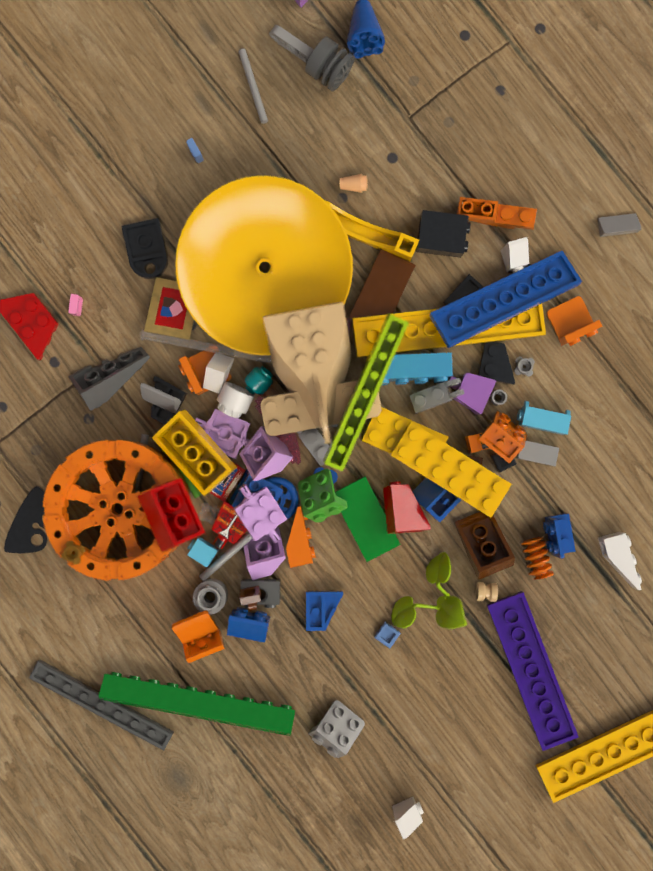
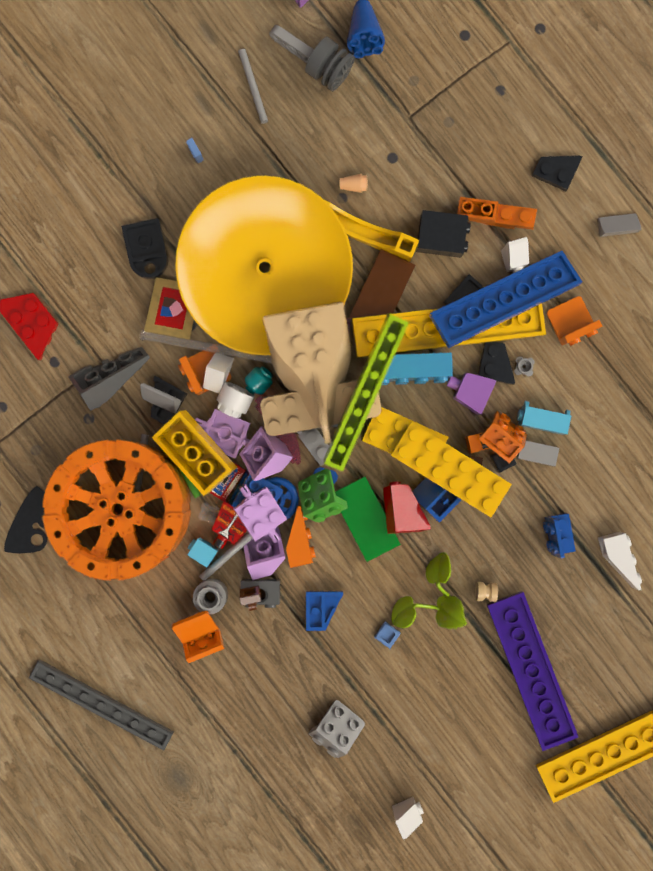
(67, 554): pearl gold plate -> none
(75, 305): bright pink tile -> none
(171, 514): red slope -> none
(197, 704): green brick -> none
(248, 625): blue slope -> none
(435, 396): light grey hinge -> none
(484, 544): reddish brown slope -> none
(502, 394): light grey hose -> none
(537, 558): orange piece -> none
(557, 170): none -> black wing

